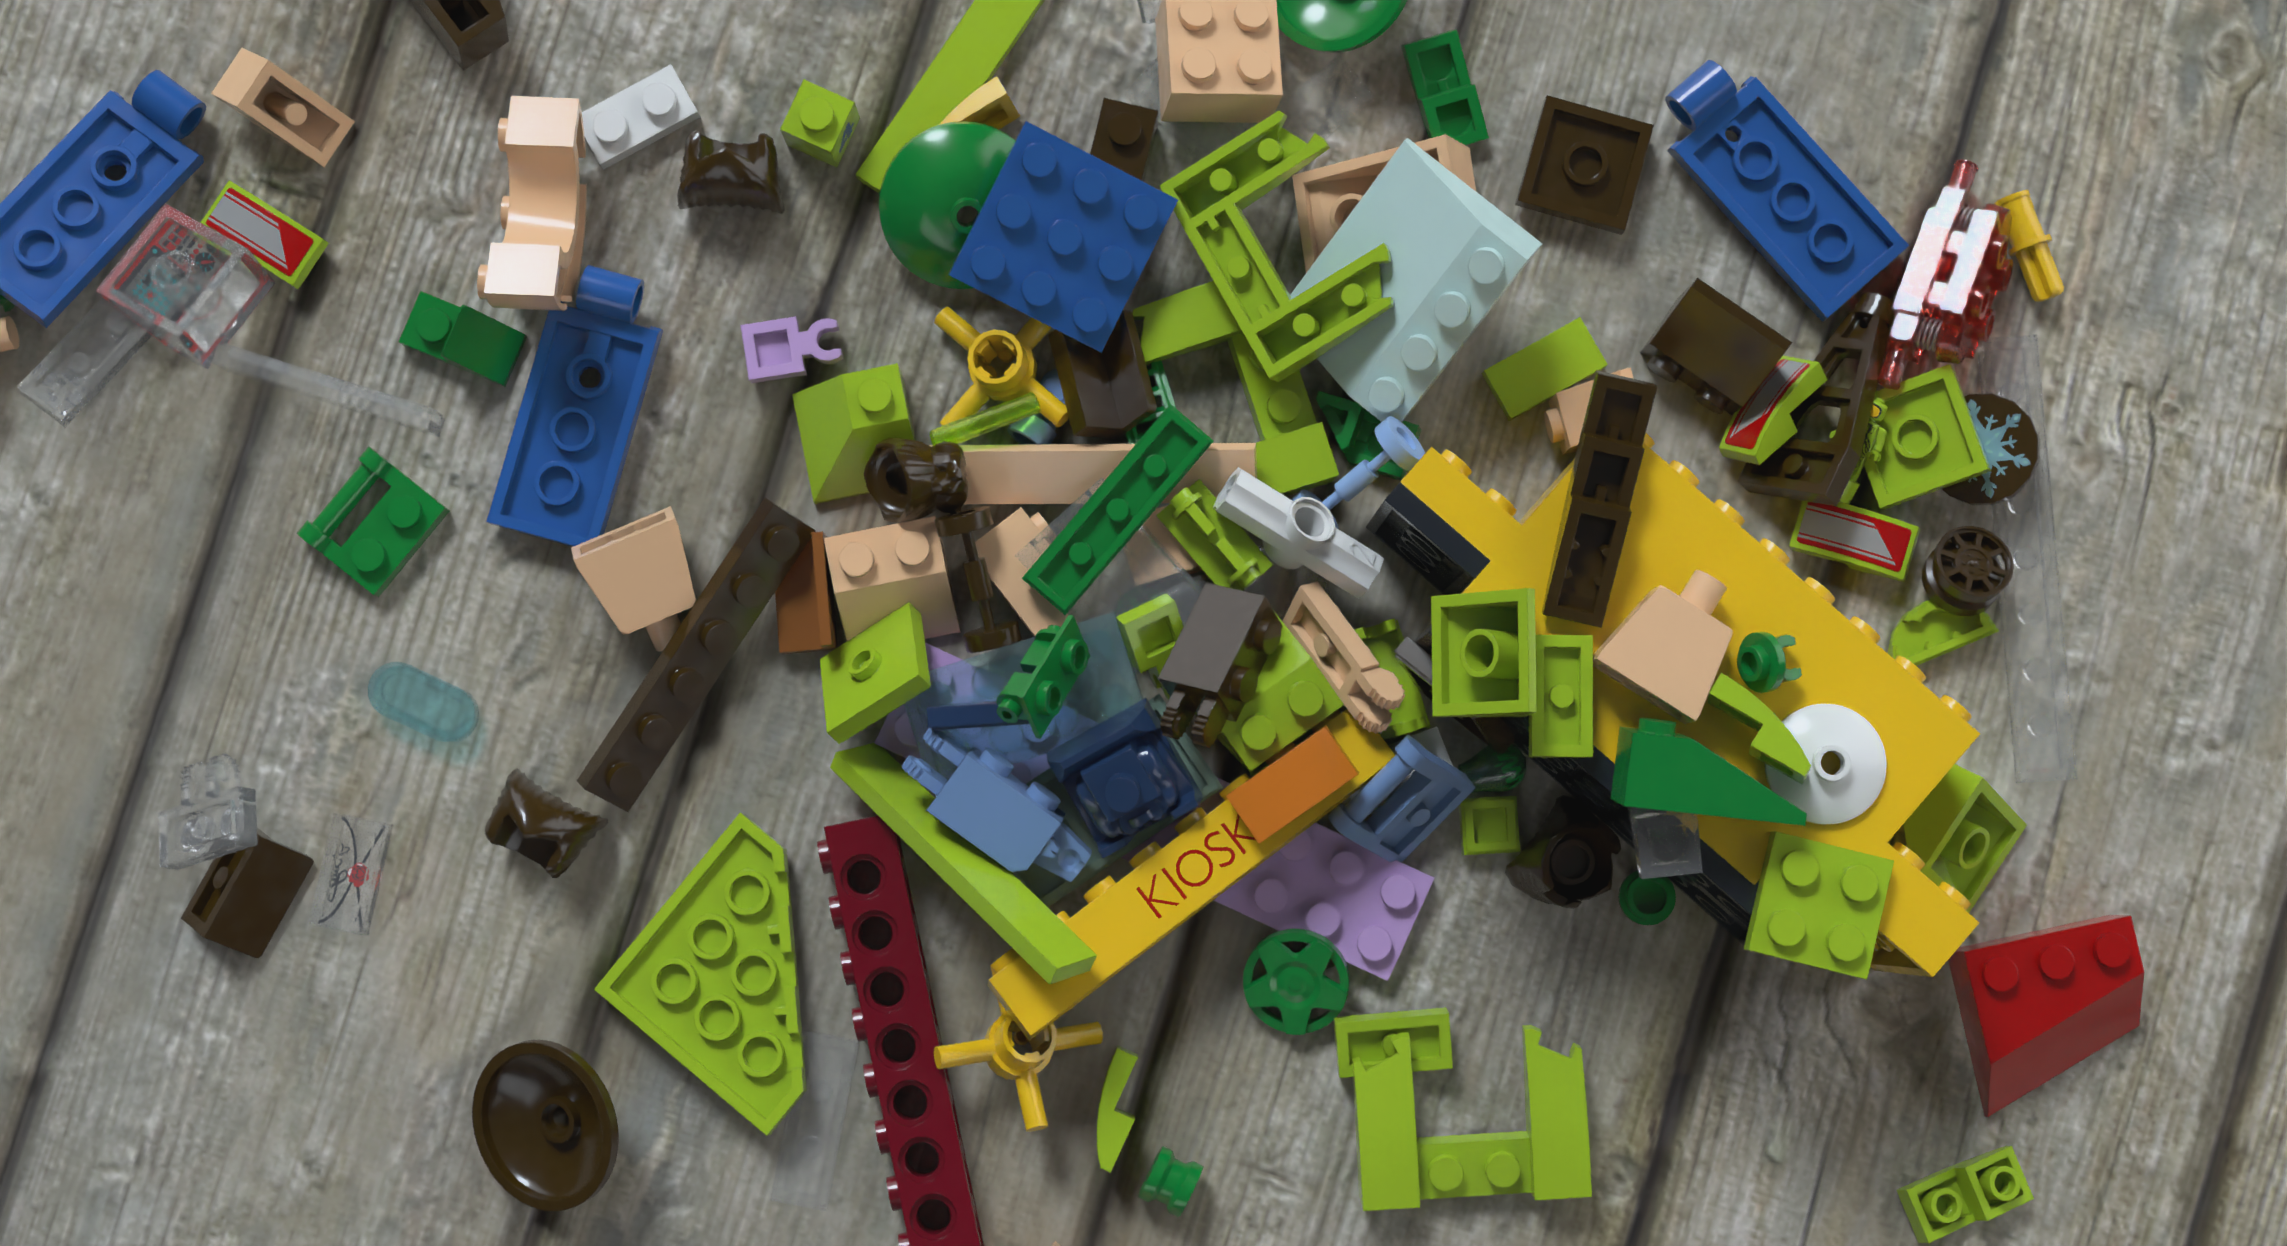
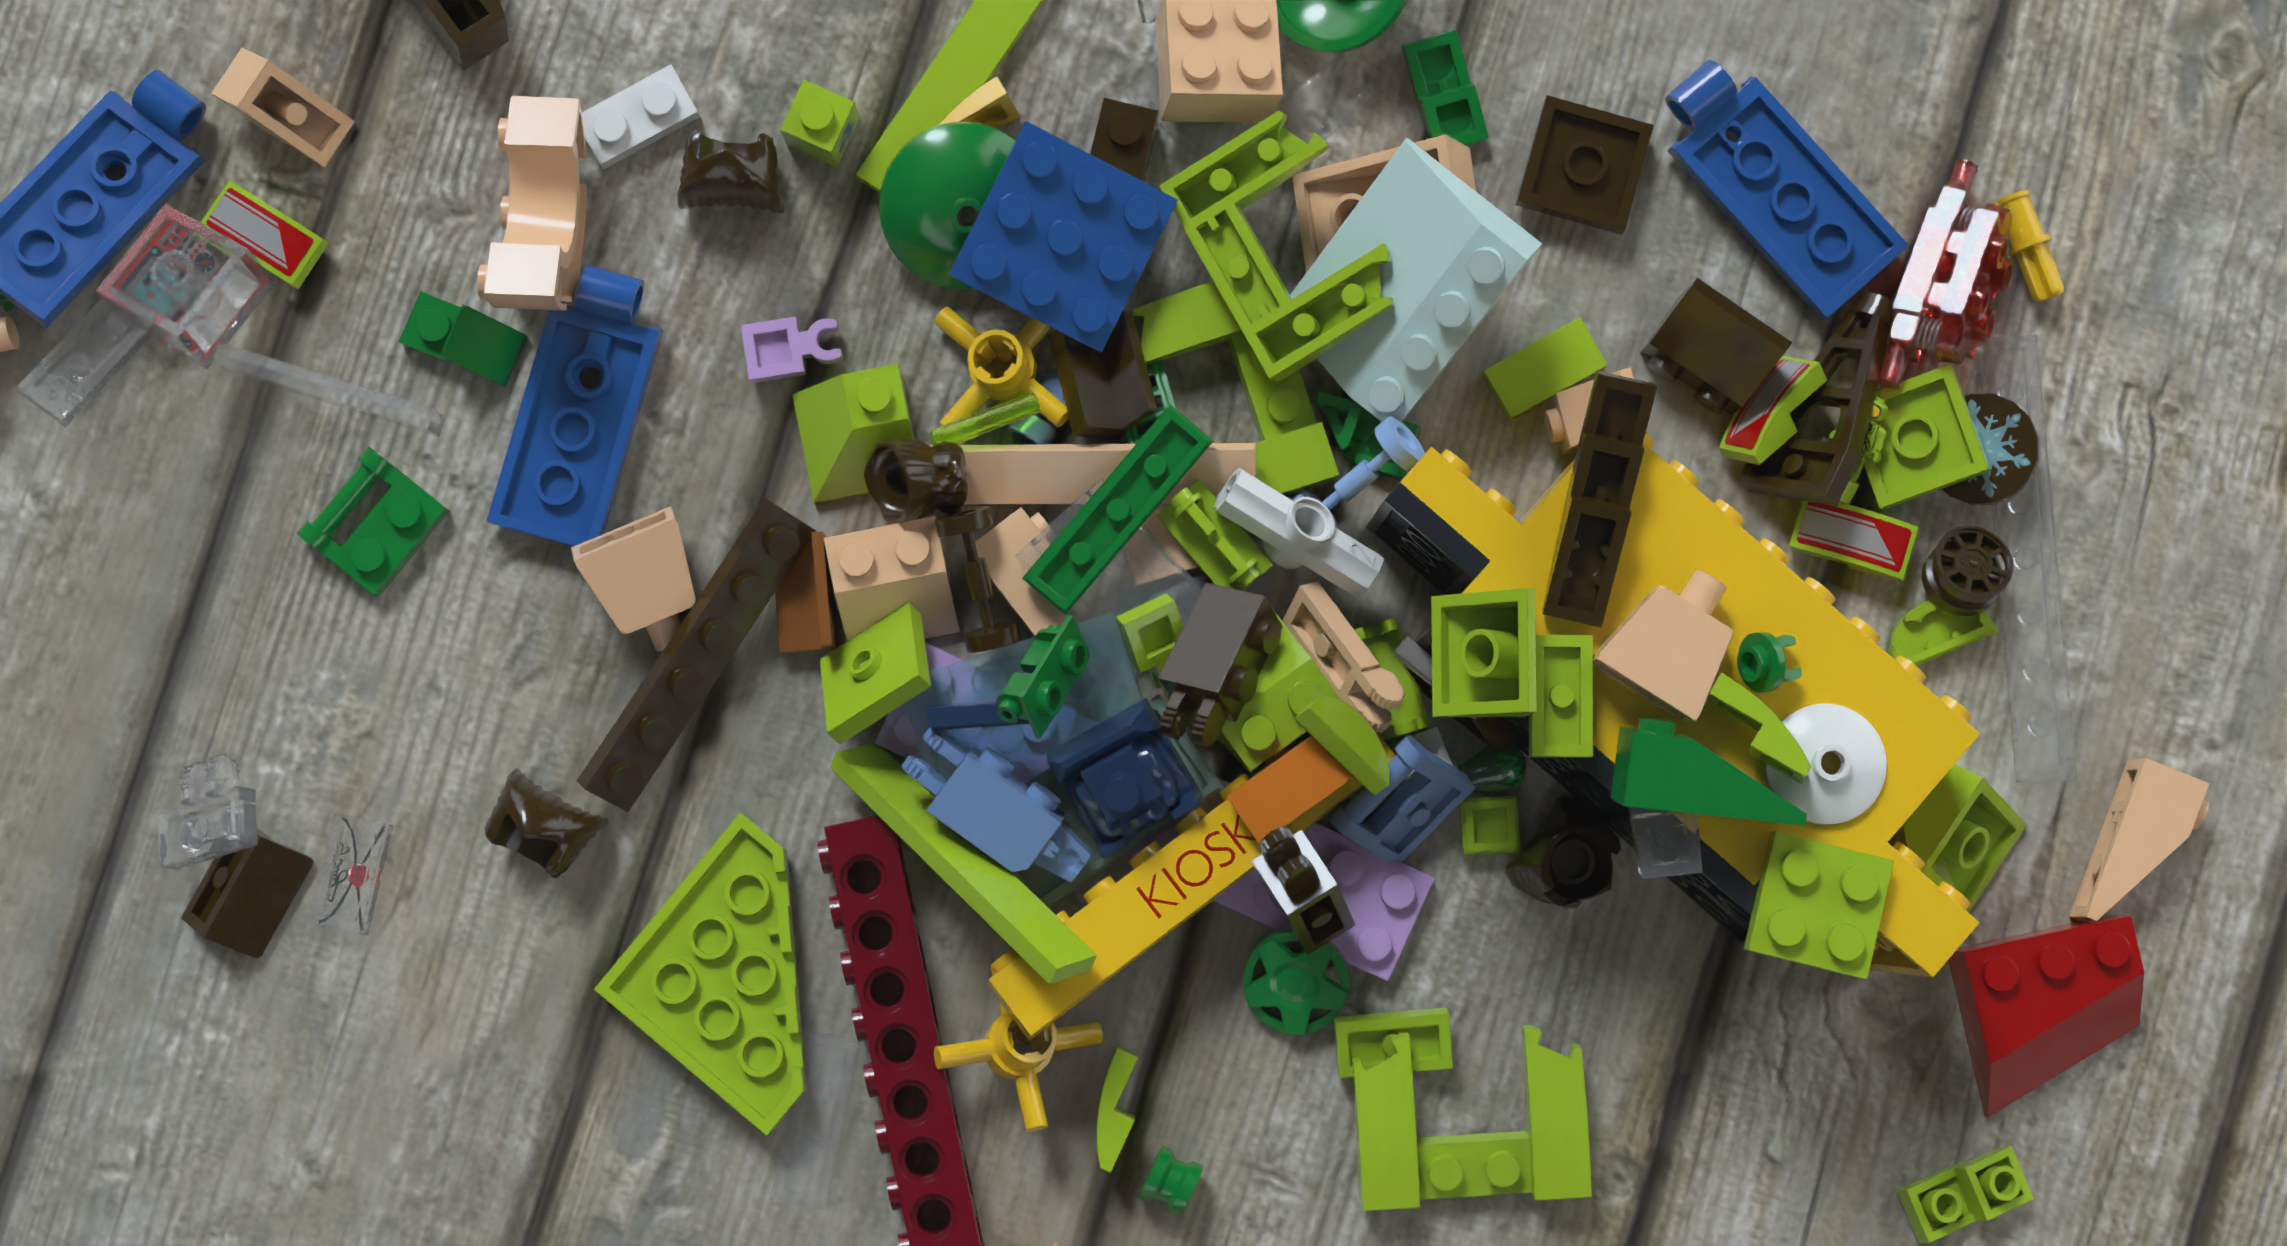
(423, 702): clear light blue tile -> none
(545, 1125): dark brown dish -> none
(1302, 889): none -> dark brown hinge
(1348, 740): none -> lime tile
(1646, 900): green plate -> none
(2144, 825): none -> light nougat slope

